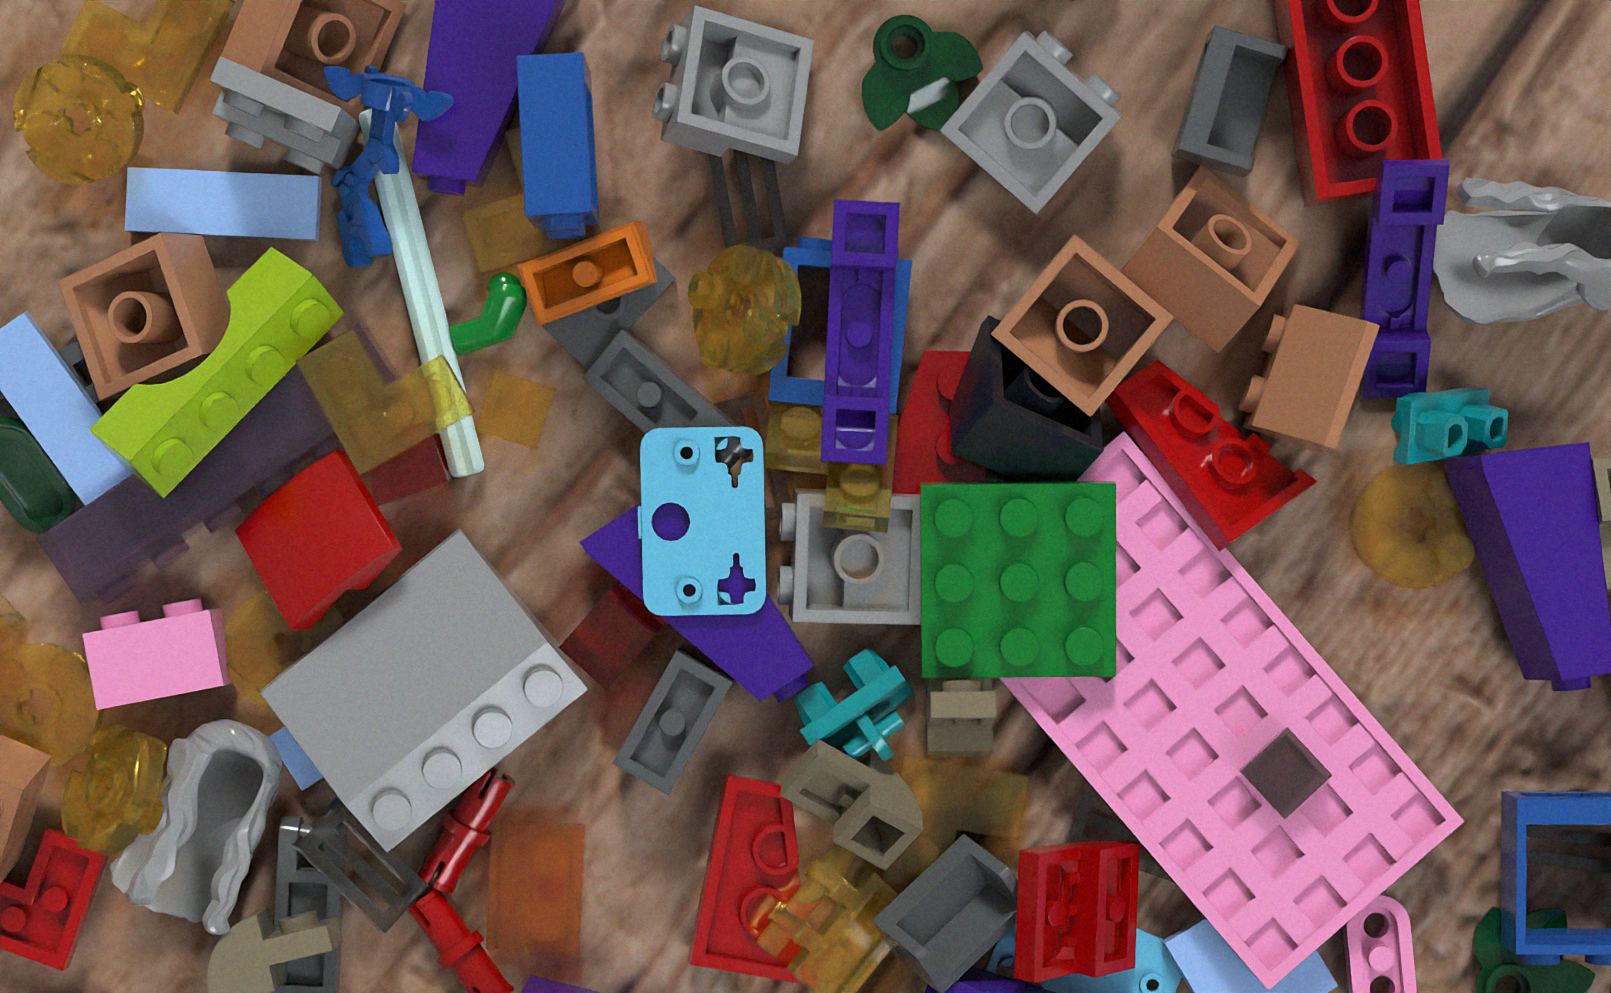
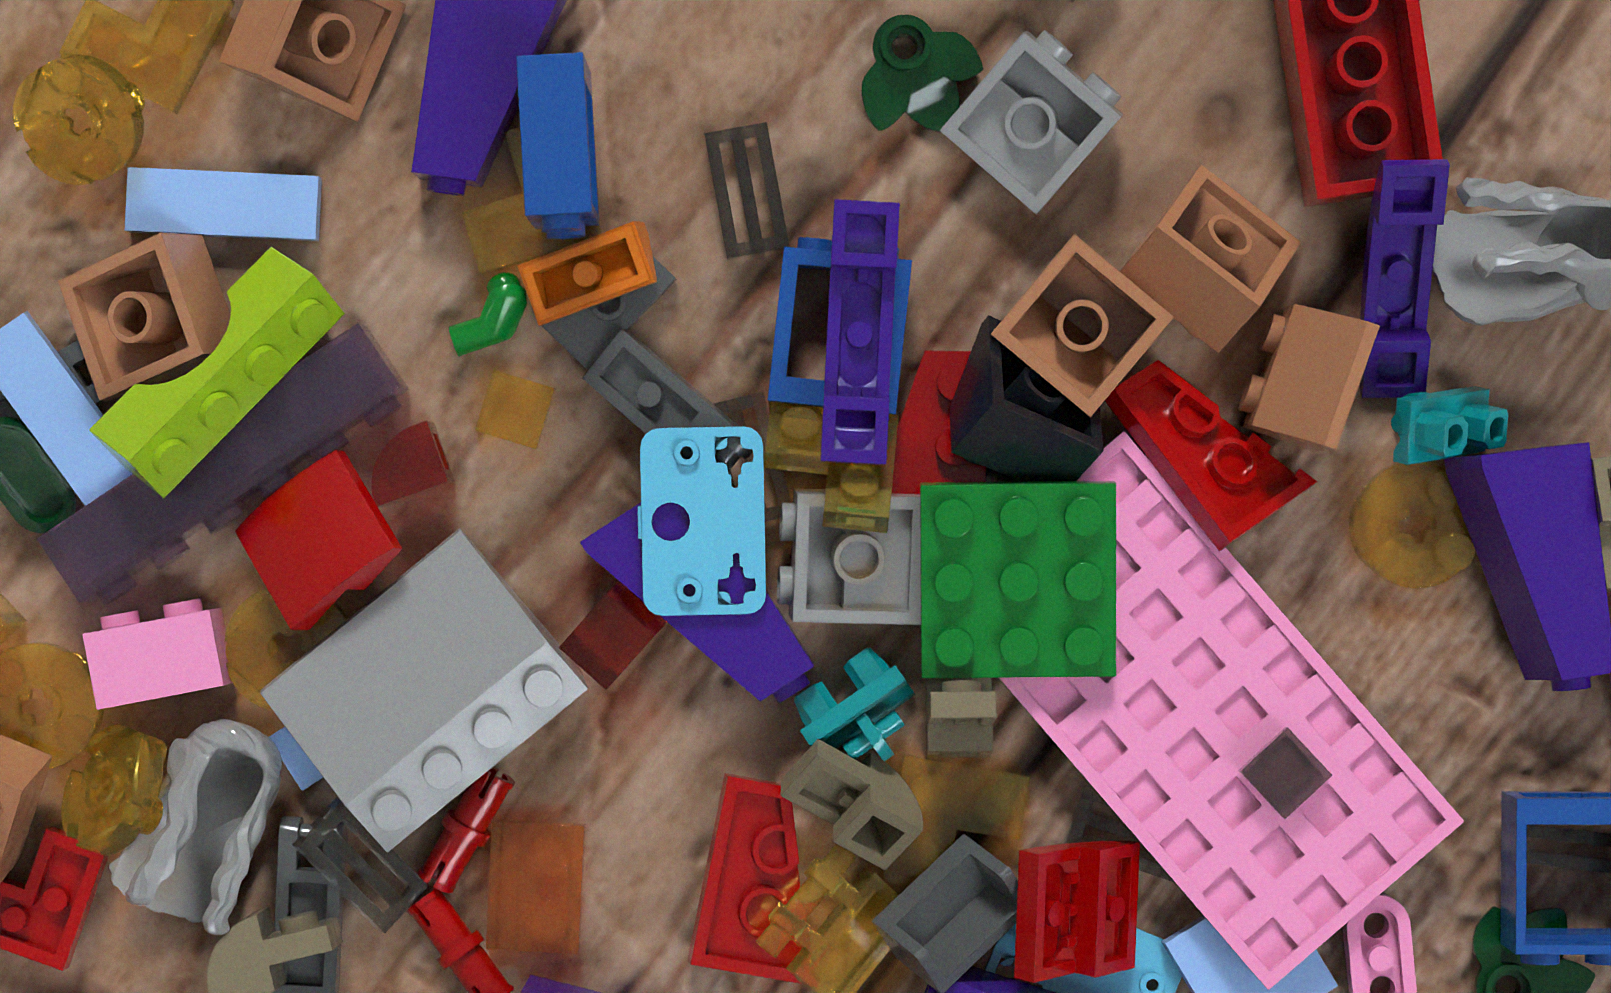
(274, 111): light grey plate -> none
(380, 418): clear yellow plate -> none
(391, 102): blue piece -> none
(423, 295): light aqua axle -> none
(673, 720): dark grey panel -> none
(718, 299): clear yellow plate -> none
(733, 86): light grey plate -> none
(1227, 101): dark grey panel -> none

